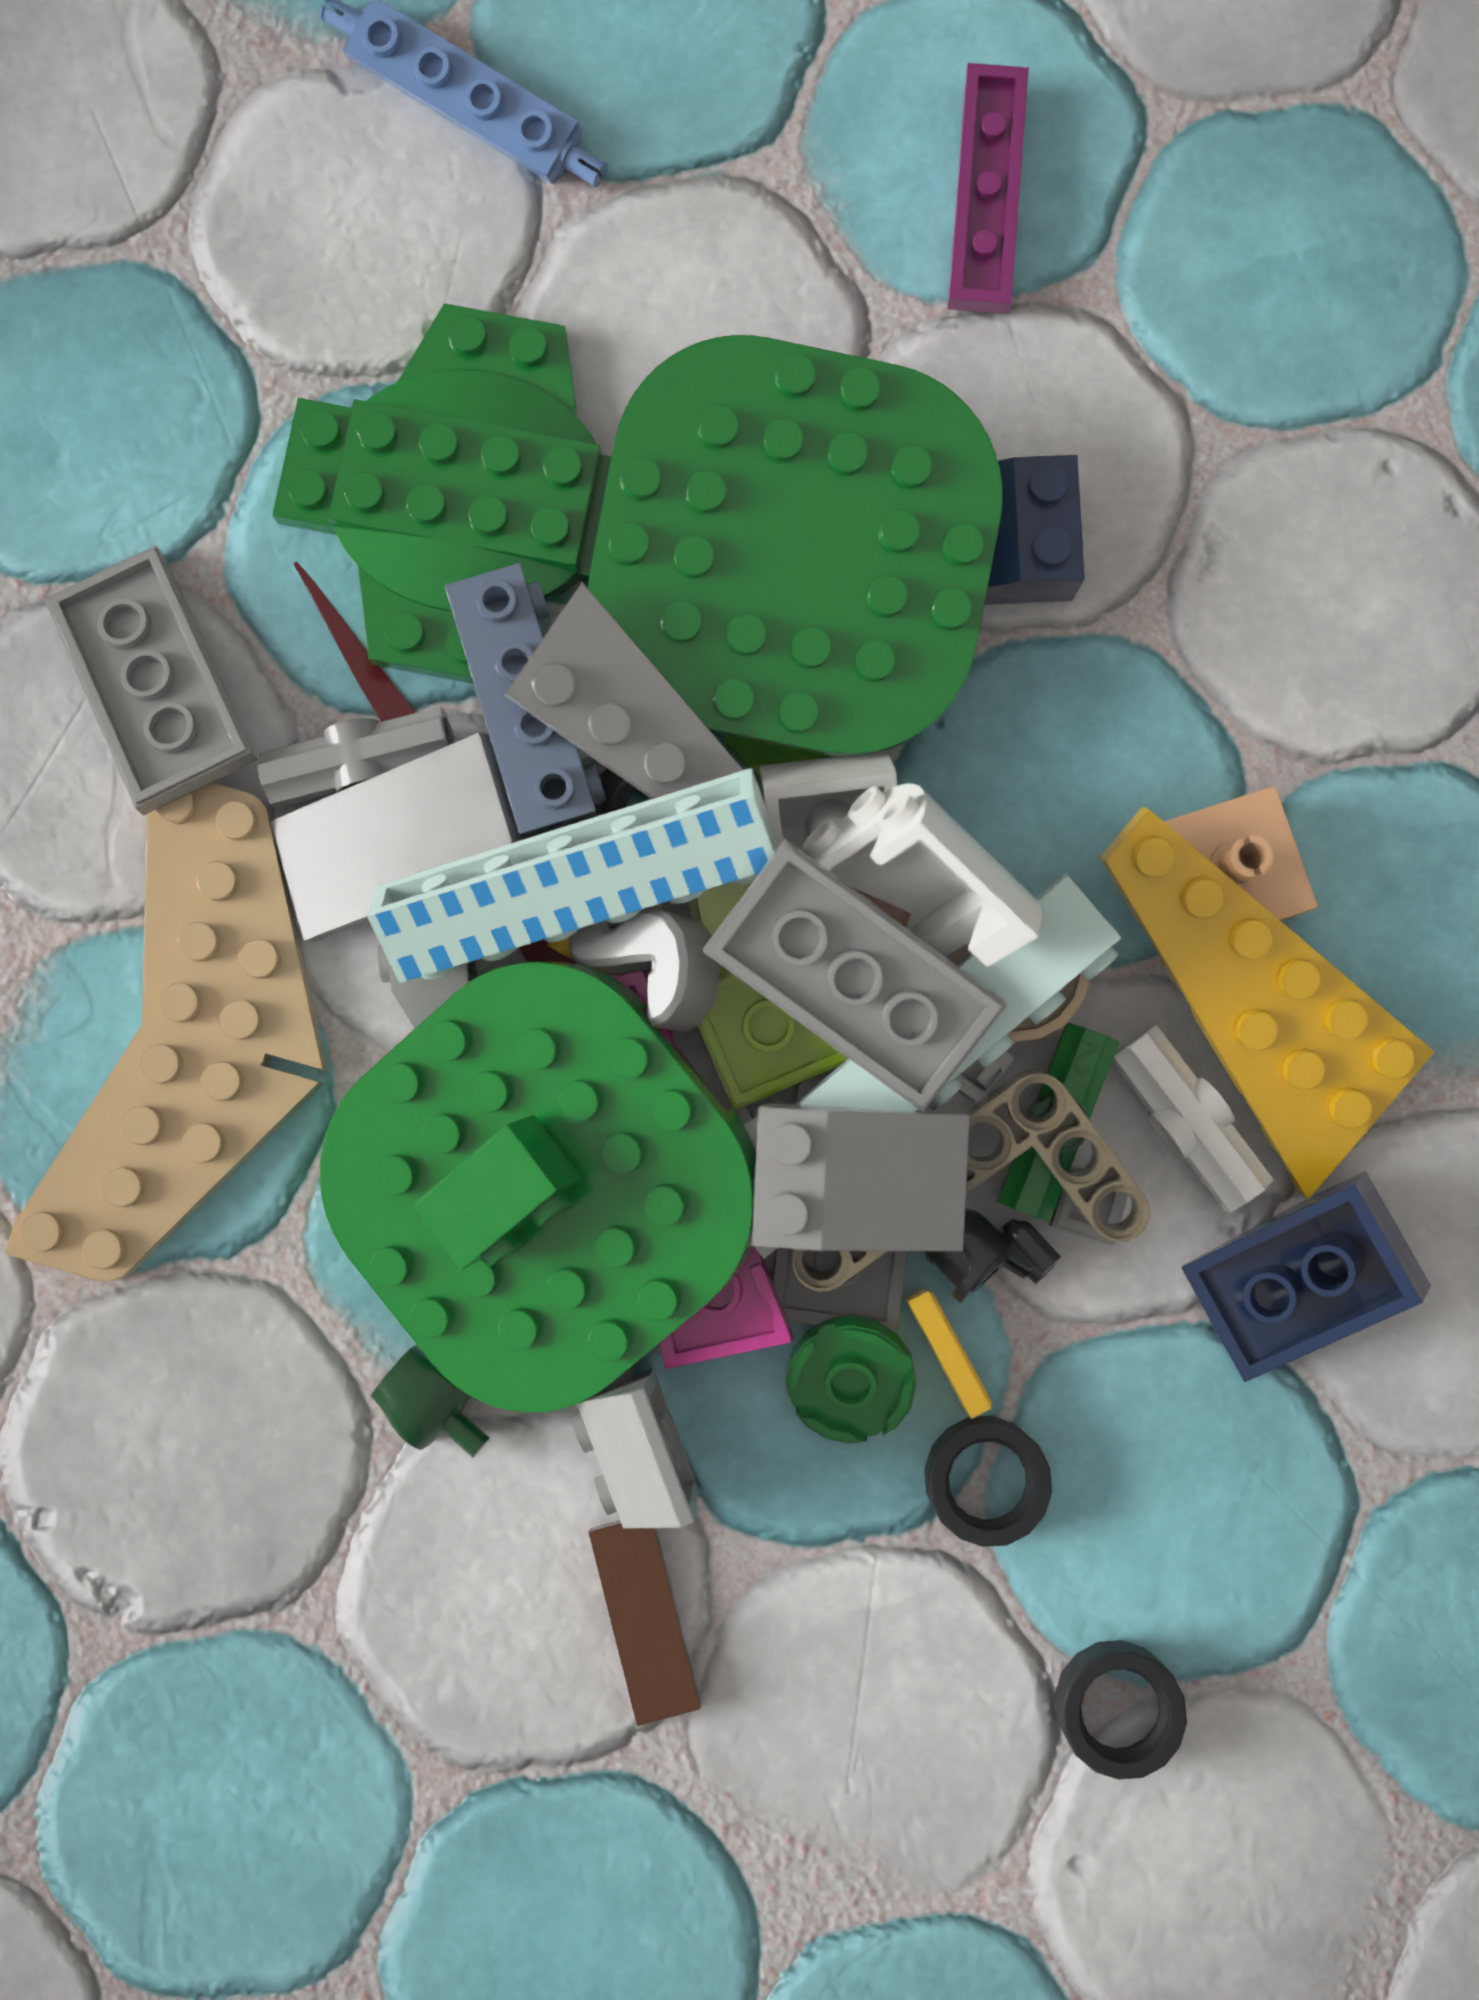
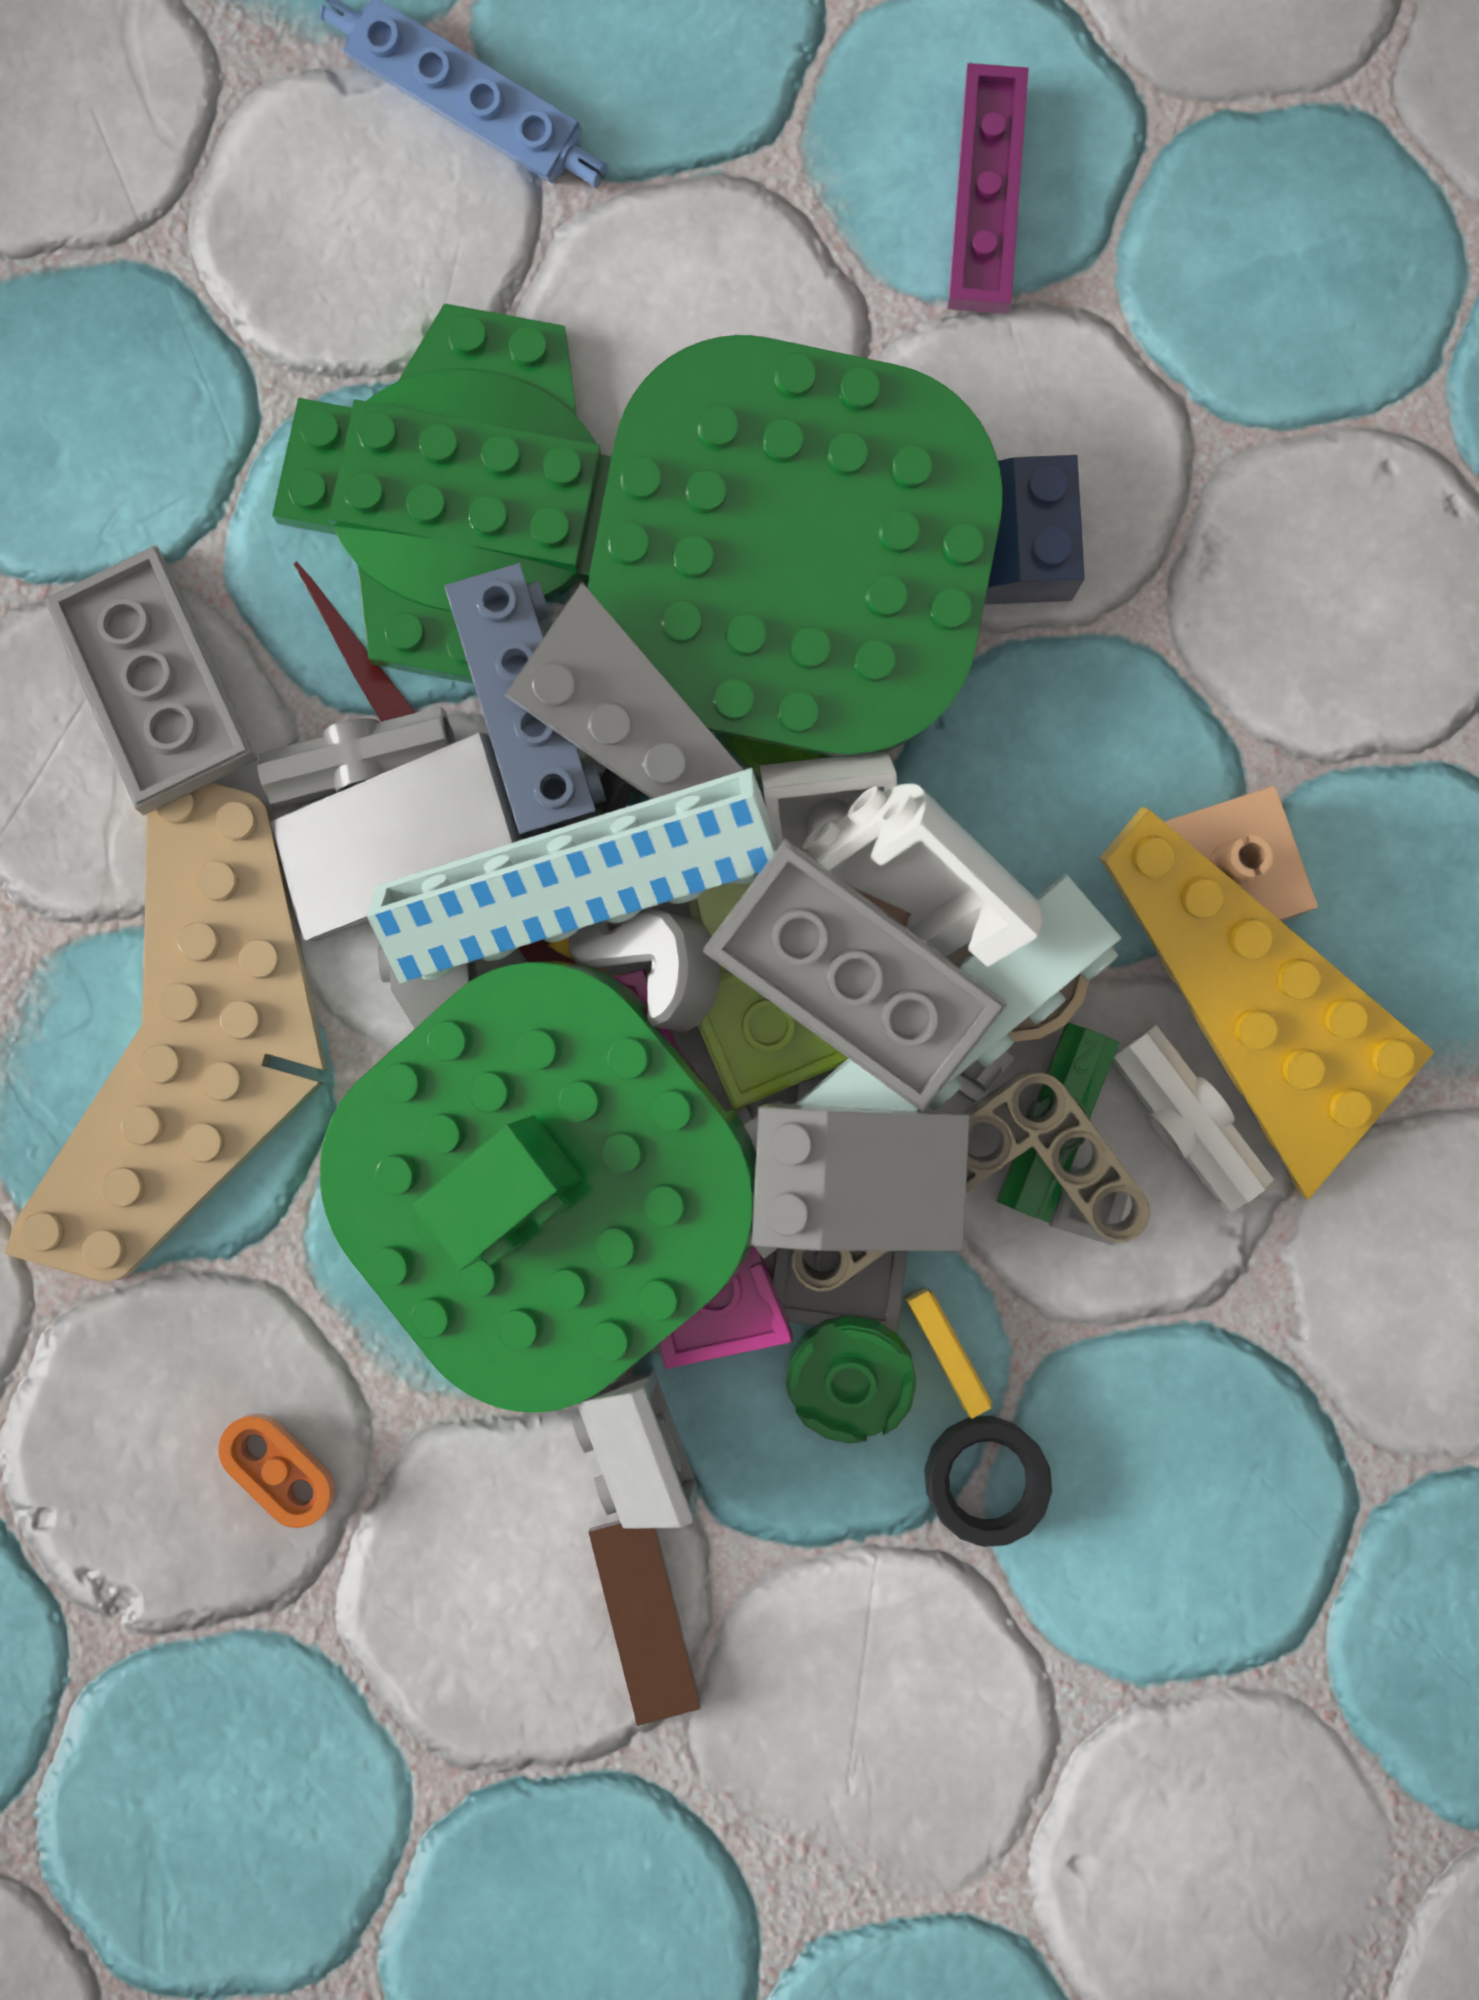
(272, 1477): none -> orange plate
(426, 1405): dark green piece -> none
(988, 1250): black piece -> none
(1162, 1740): black tyre -> none
(1307, 1277): dark blue slope -> none

